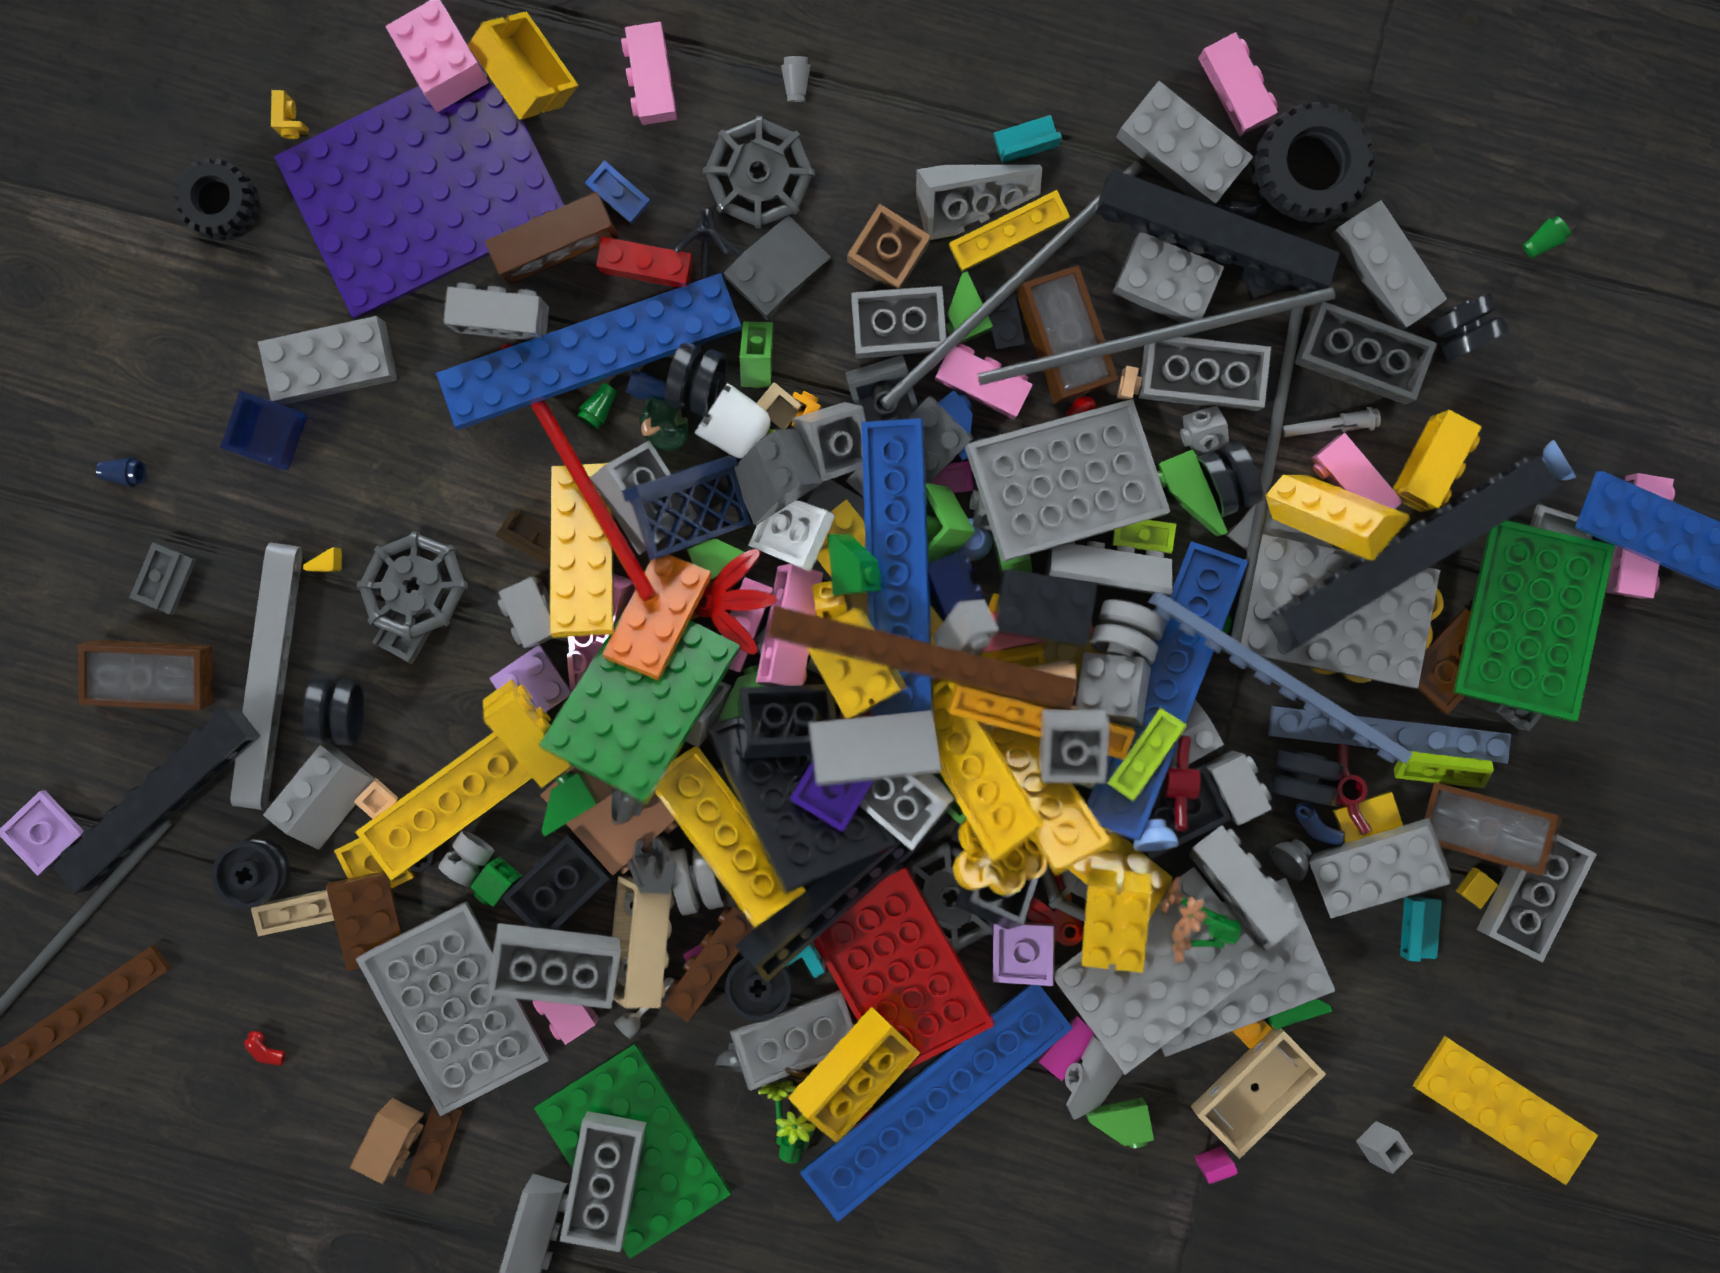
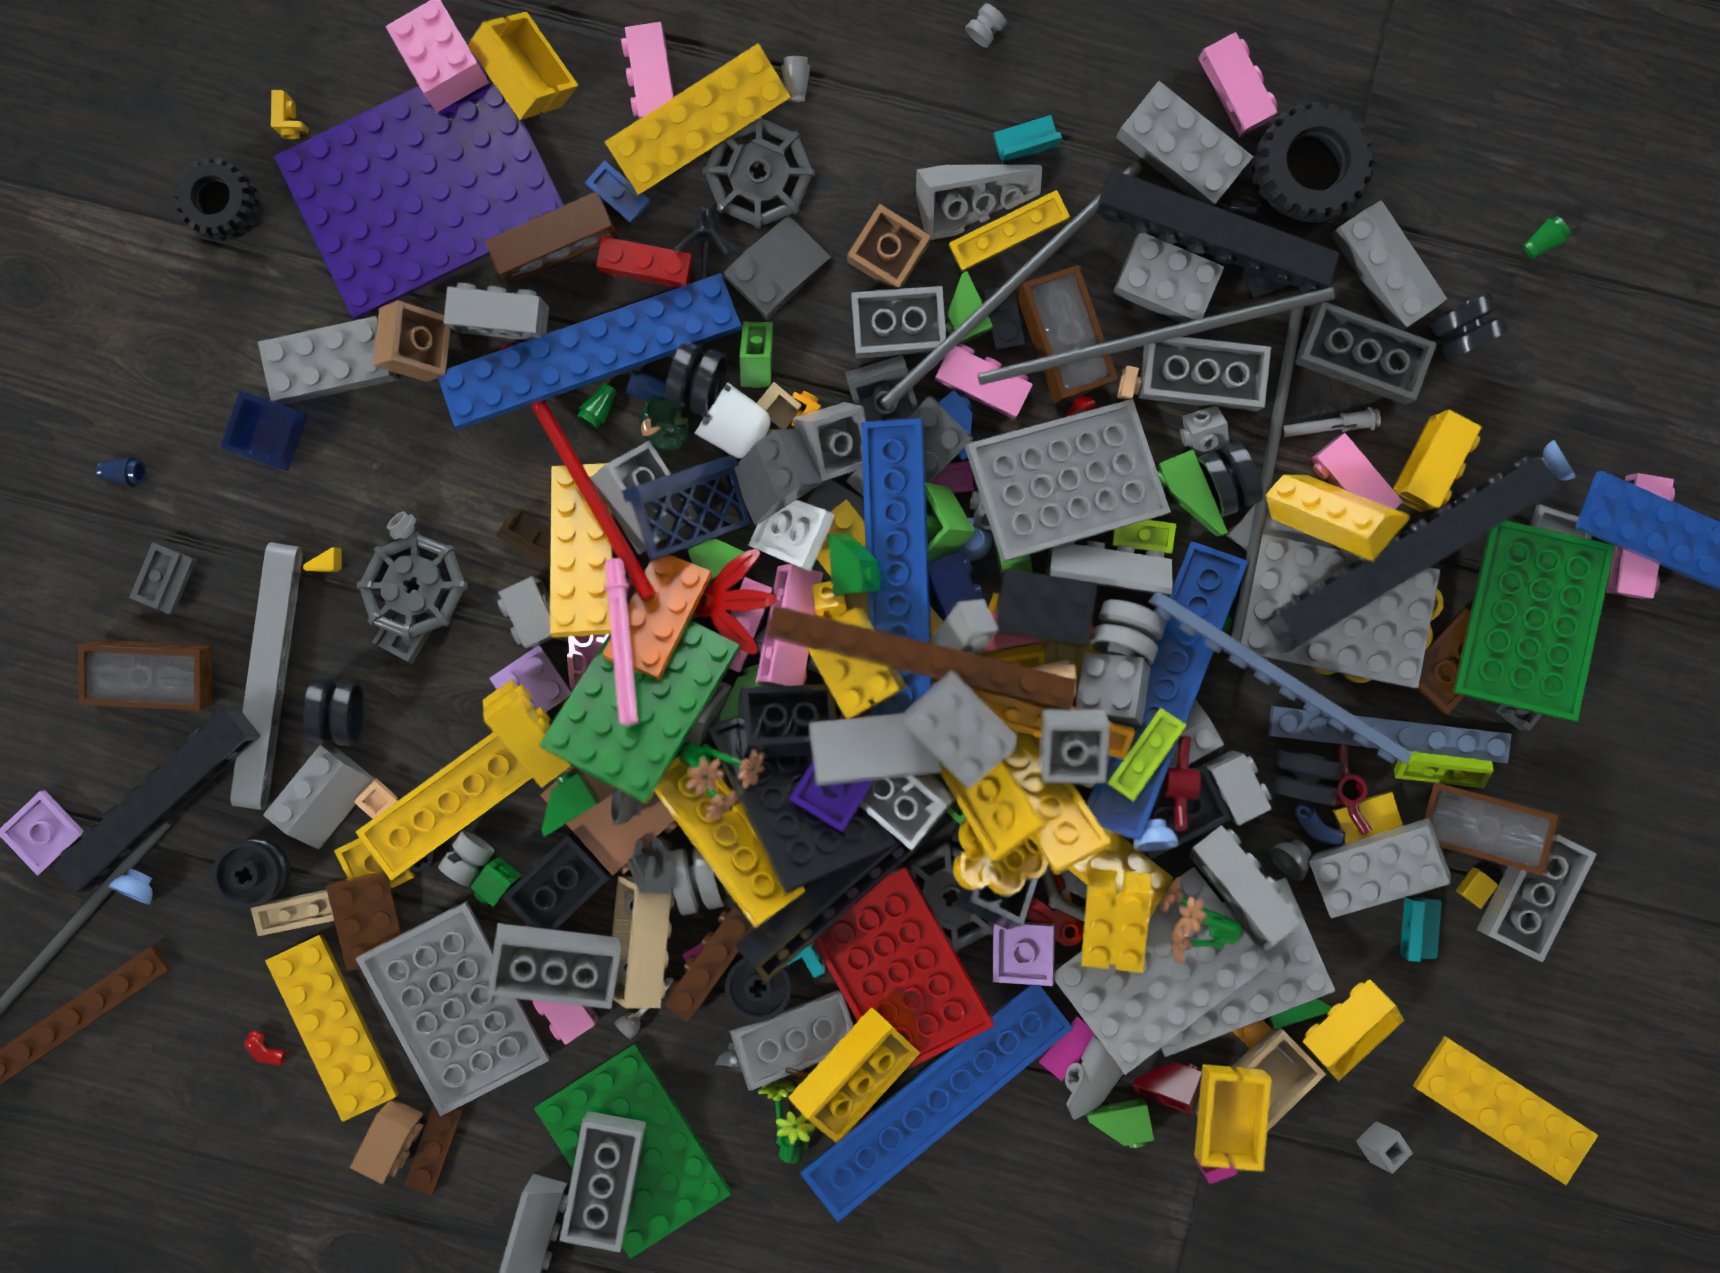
(134, 885): none -> light blue piece
(332, 1027): none -> yellow plate
(401, 525): none -> light grey plate
(411, 341): none -> medium nougat brick
(621, 641): none -> bright pink axle
(697, 119): none -> yellow plate
(699, 764): none -> nougat plant
(960, 729): none -> light grey brick
(986, 25): none -> light grey wheel
(1172, 1086): none -> dark red slope
(1232, 1117): none -> yellow piece
(1353, 1029): none -> yellow piece

